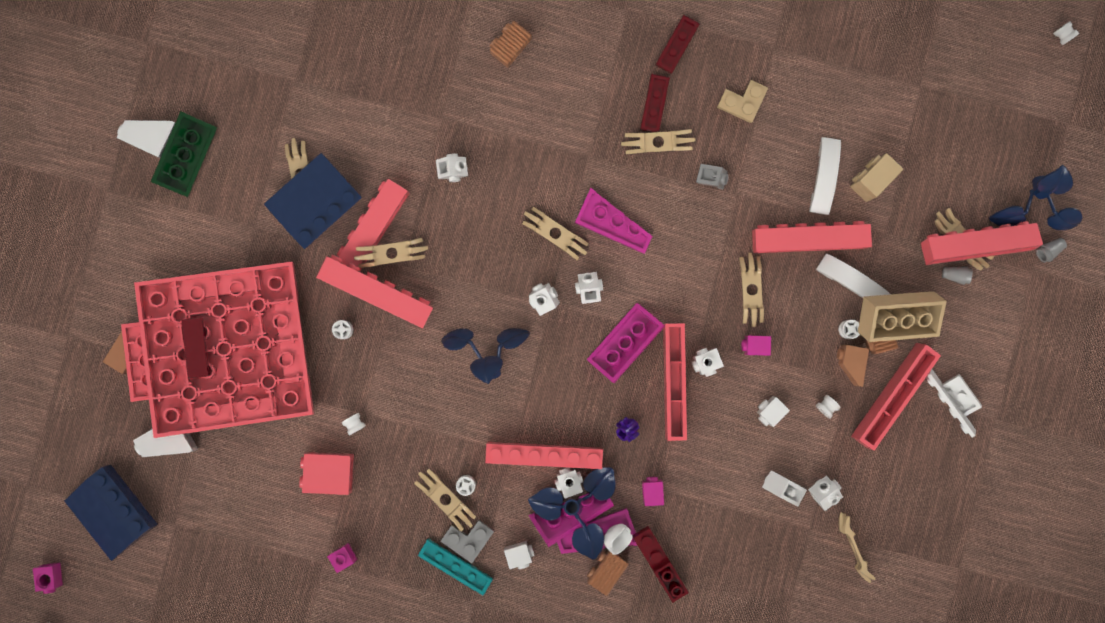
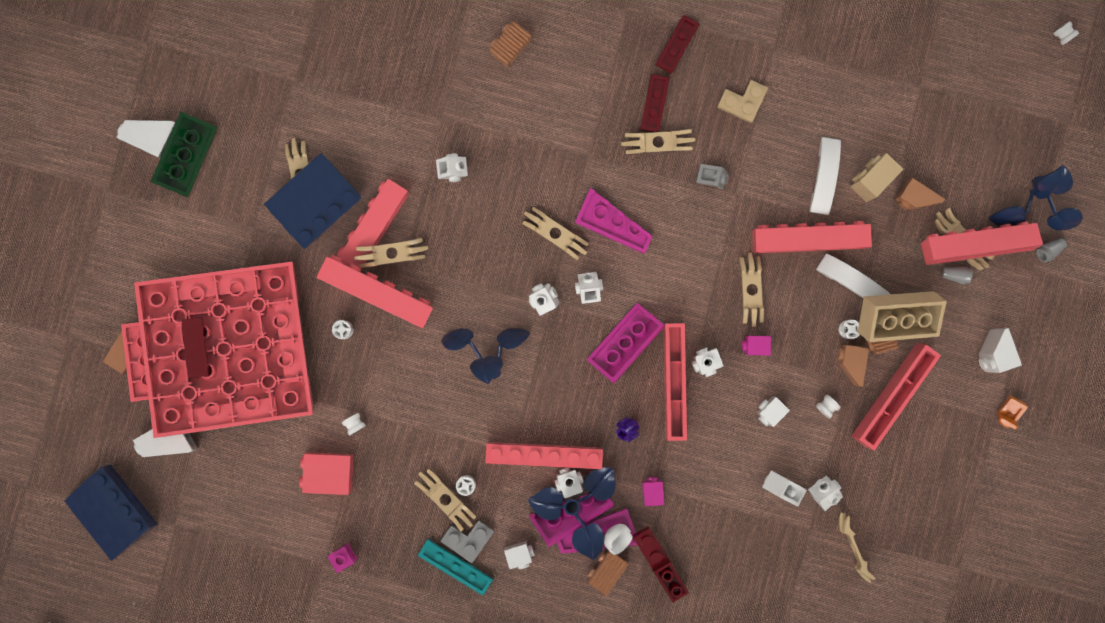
(53, 571): dark pink brick -> none
(916, 195): none -> nougat slope
(958, 397): white bracket -> none
(998, 352): none -> white slope
(1011, 412): none -> orange bracket

